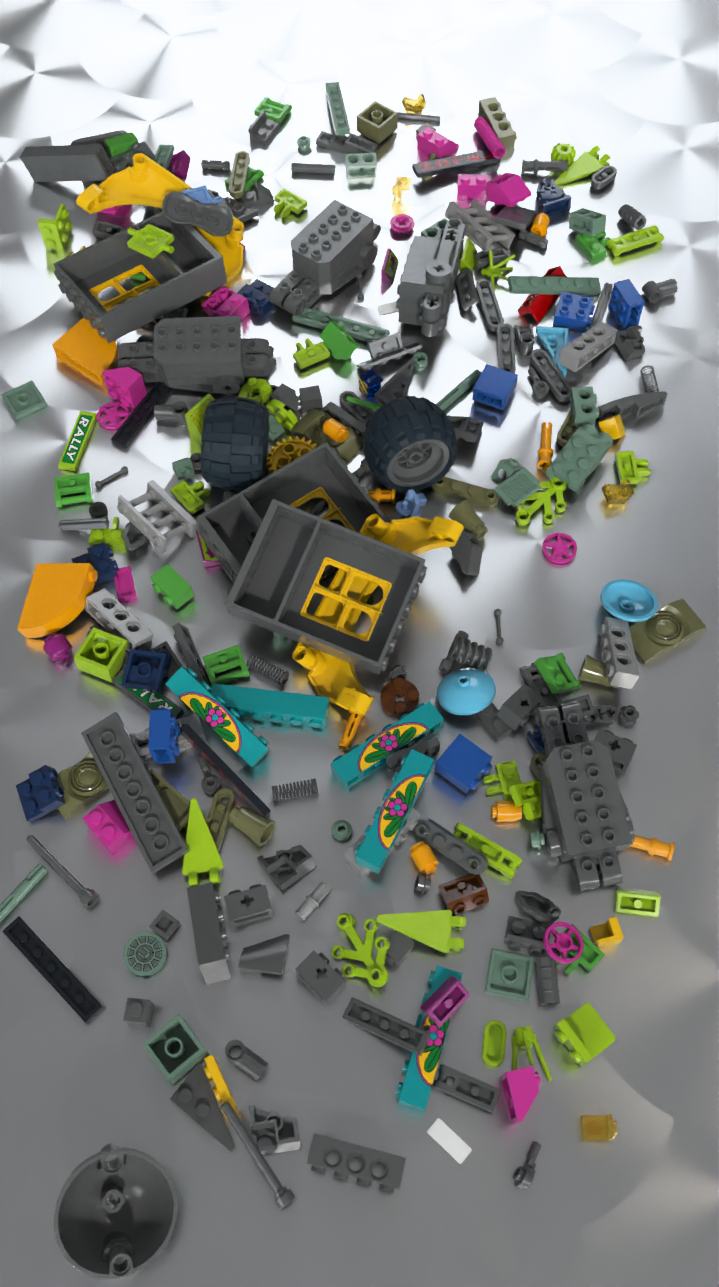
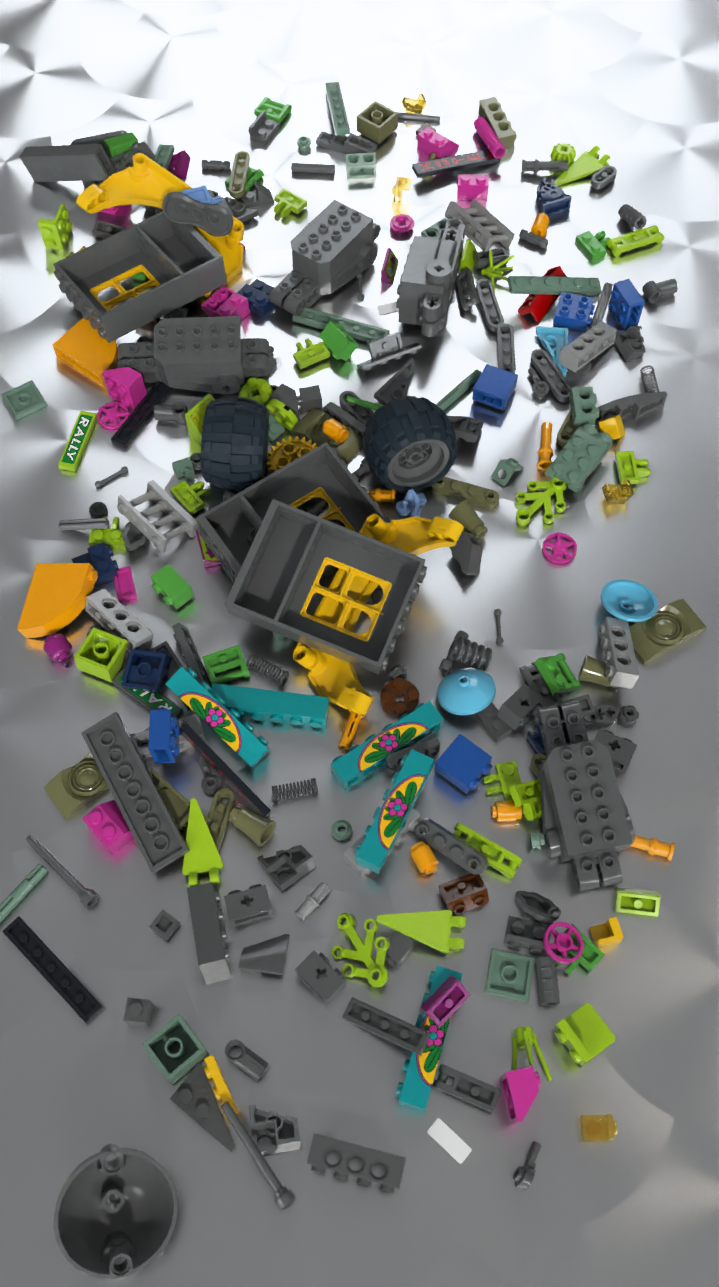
(40, 793): dark blue plate -> none
(70, 485): bright green plate -> none
(145, 954): tile -> none
(150, 240): lime plate -> none
(367, 388): clear blue brick -> none
(420, 360): sand green bush -> none
(422, 883): dark grey plate -> none
(494, 1043): lime tile -> none
(507, 190): dark pink slope -> none
(516, 217): dark grey tile -> none
(517, 487): sand green window -> none
(524, 338): dark grey piece -> none
(587, 221): sand green brick -> none

